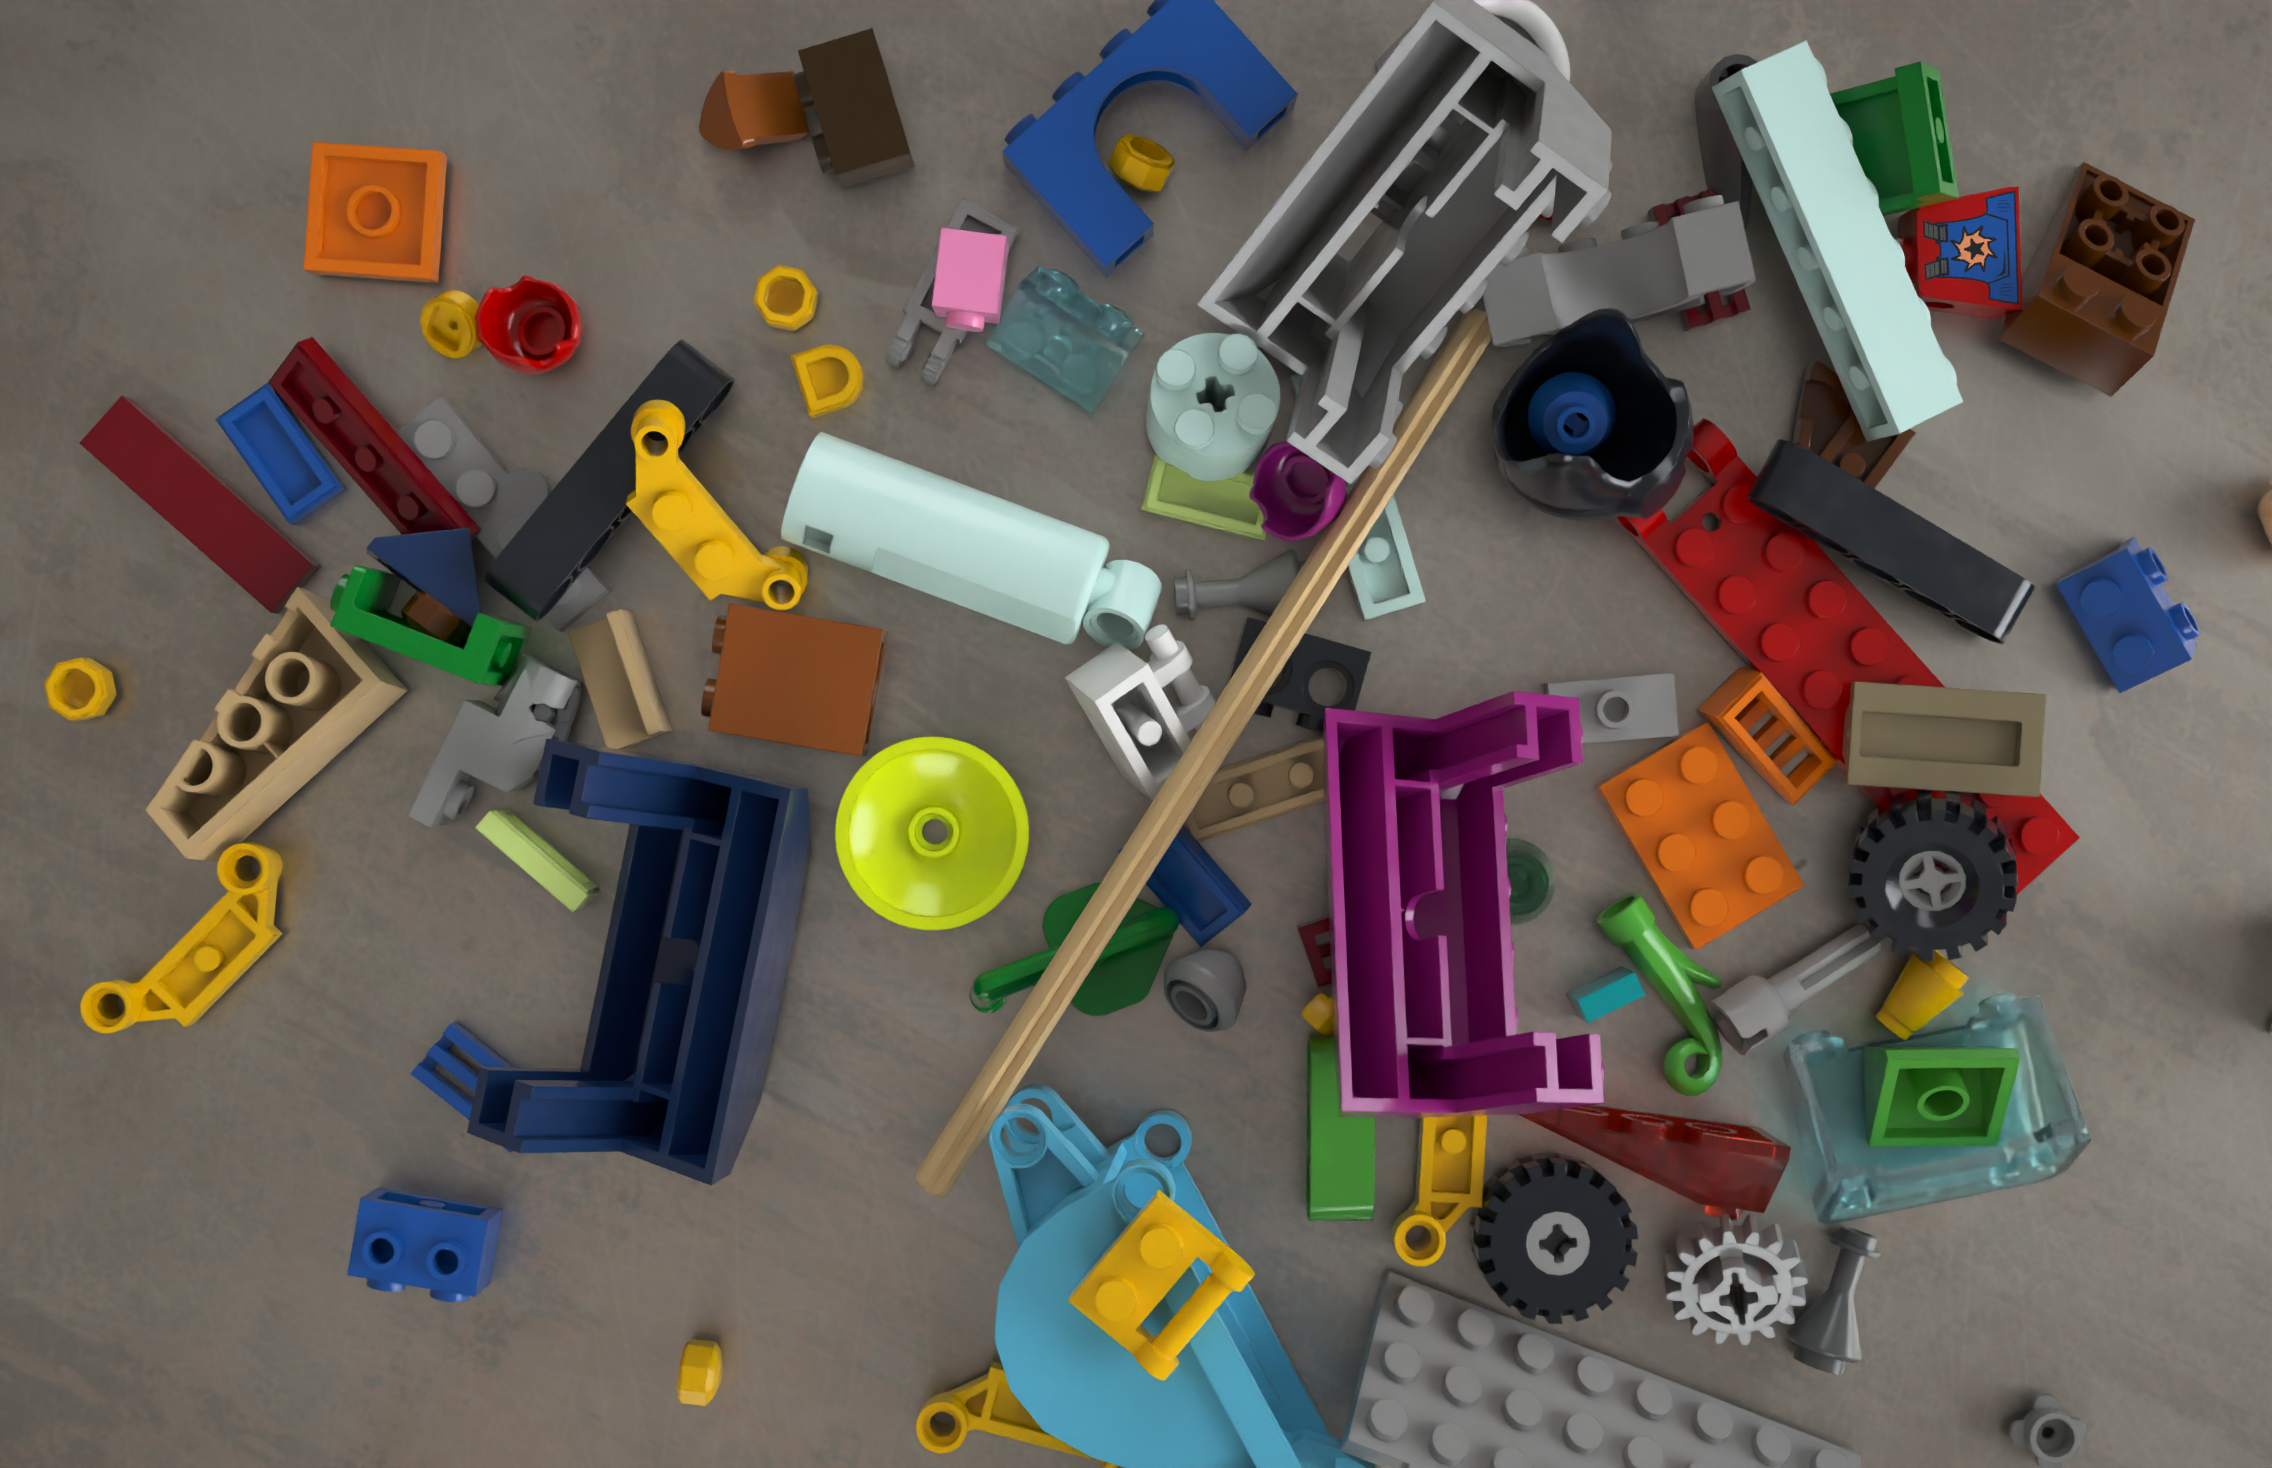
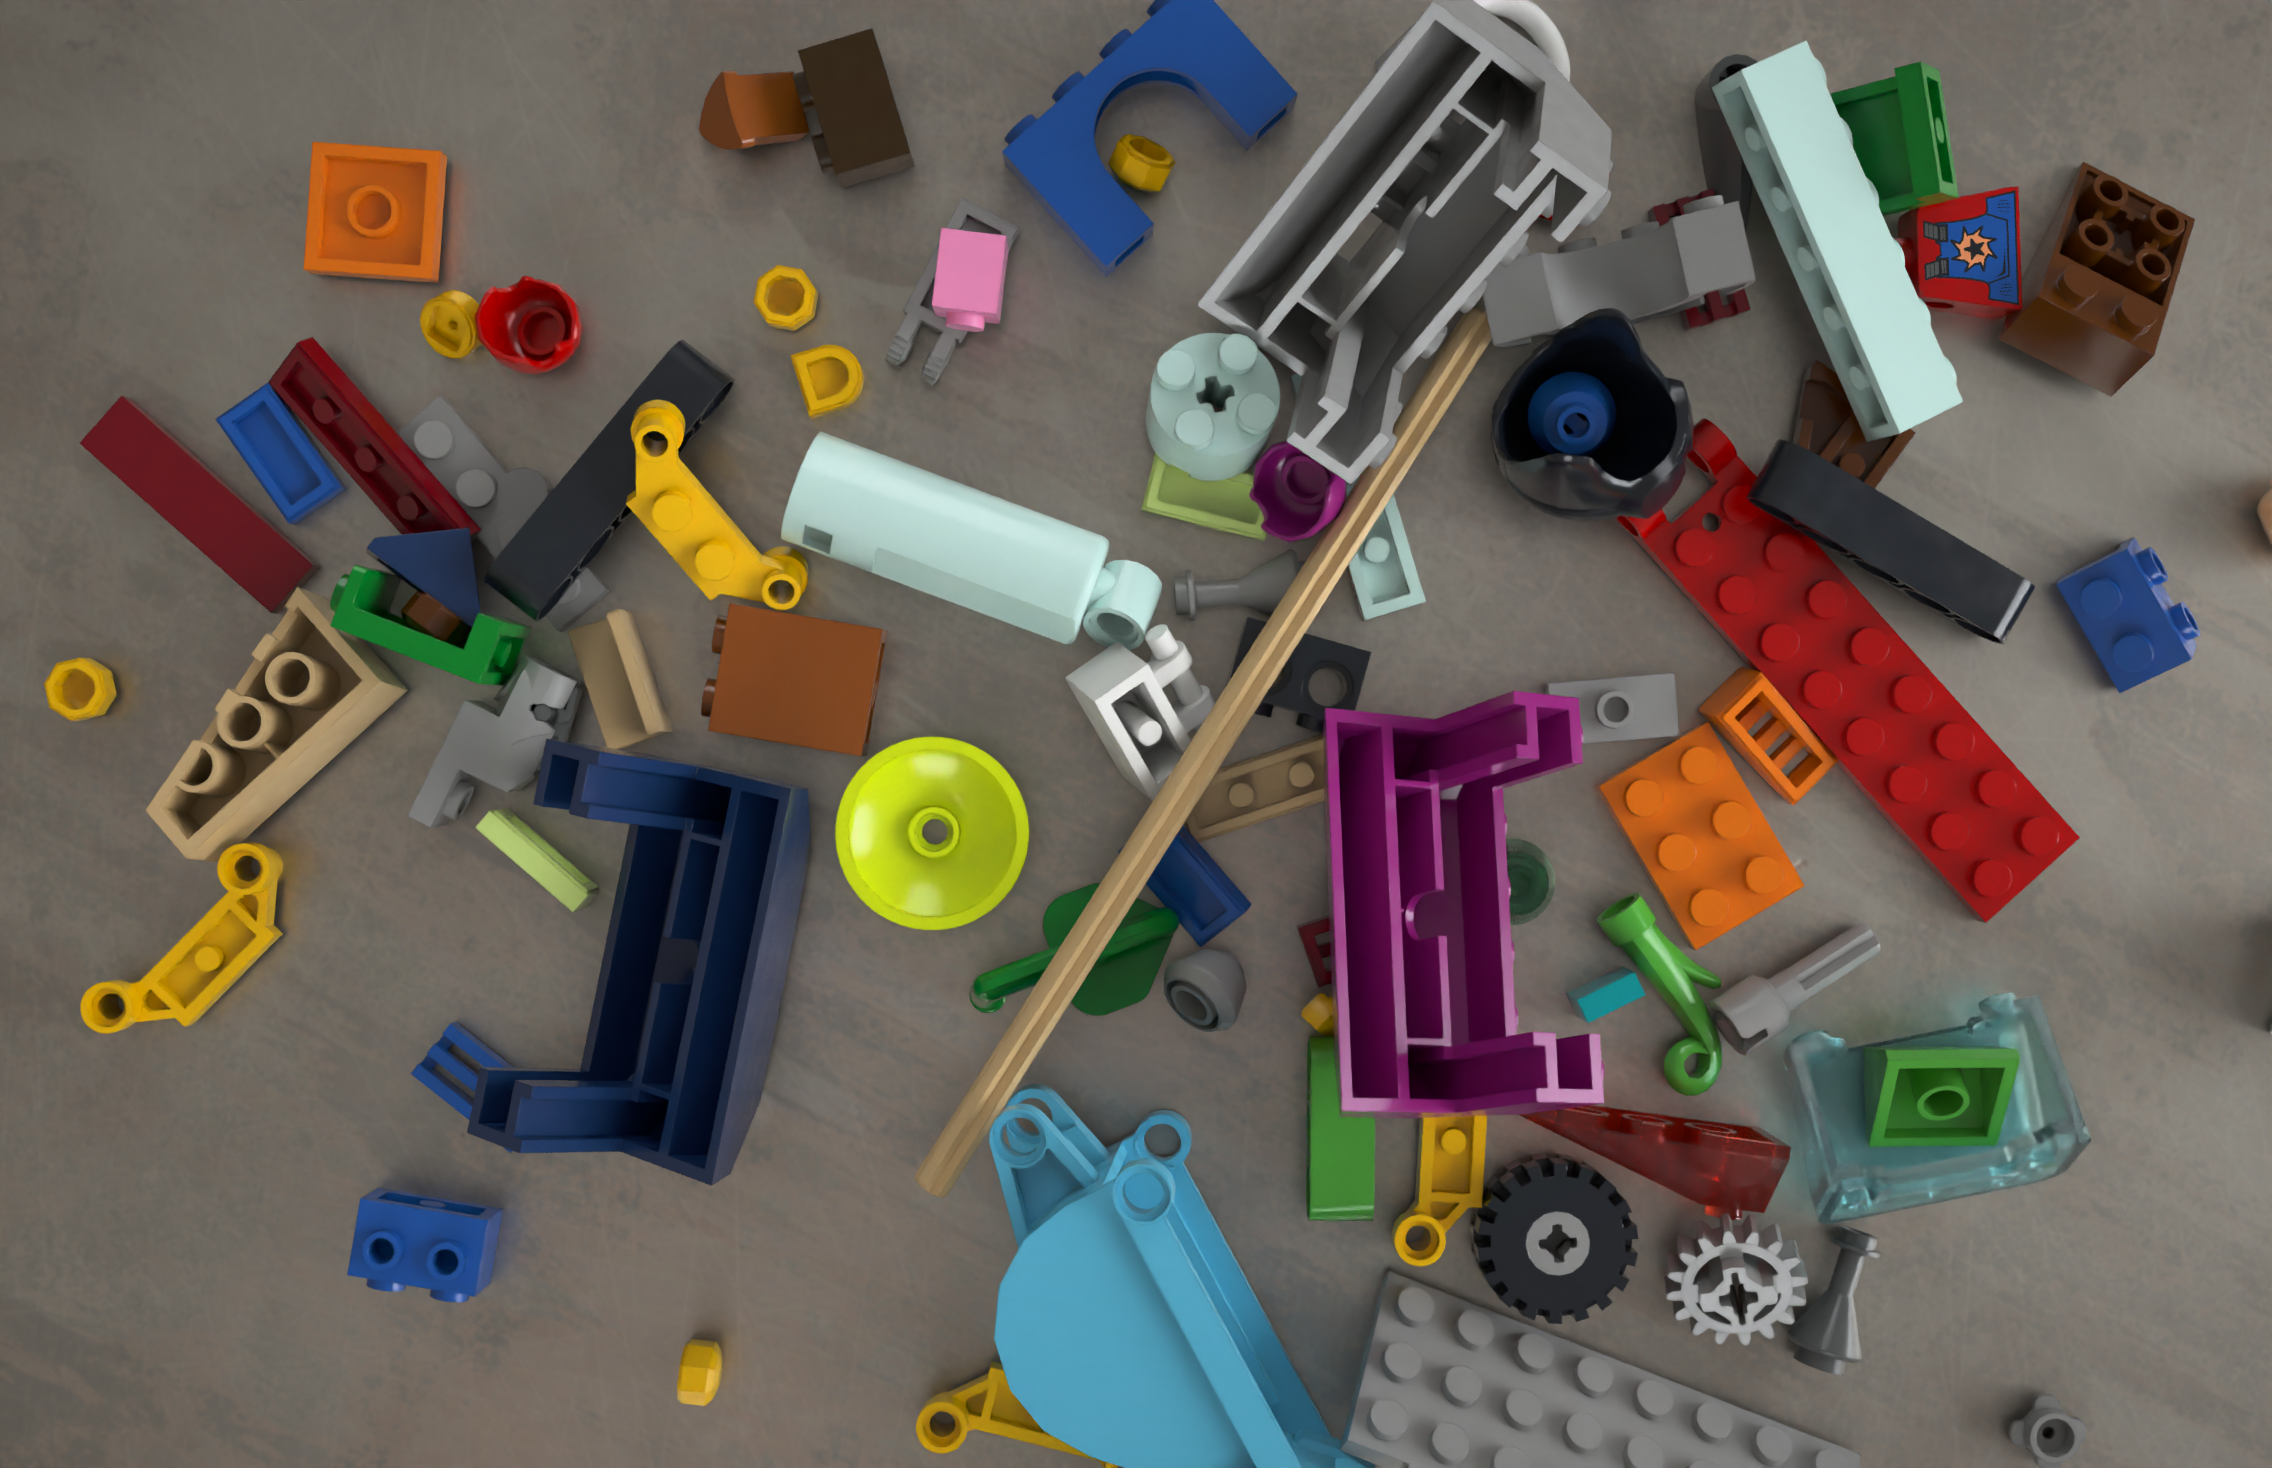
(1065, 336): clear light blue bracket -> none
(1142, 1270): yellow plate -> none
(1921, 994): yellow cone -> none
(1932, 905): black wheel -> none
(1944, 739): dark tan piece -> none

